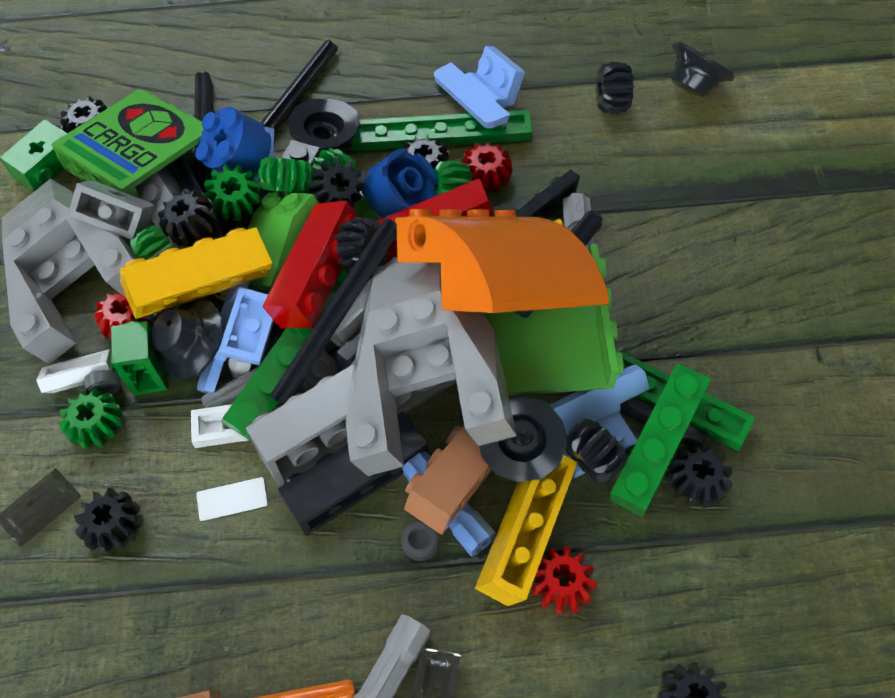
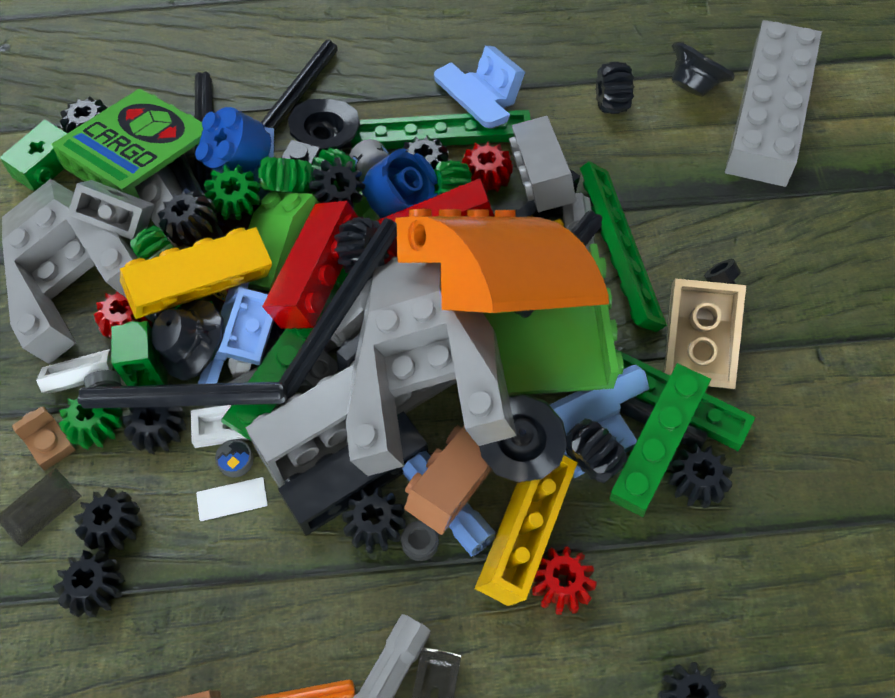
(43, 437): none -> medium nougat bracket
(74, 588): none -> black gear
(154, 427): none -> black gear
(183, 395): none -> black axle
(234, 458): none -> tile
(361, 527): none -> black gear
(366, 155): none -> light grey head
(542, 164): none -> light grey brick
(625, 254): none -> green plate
(705, 329): none -> tan slope
(723, 272): none -> black tile
(774, 103): none -> light grey brick

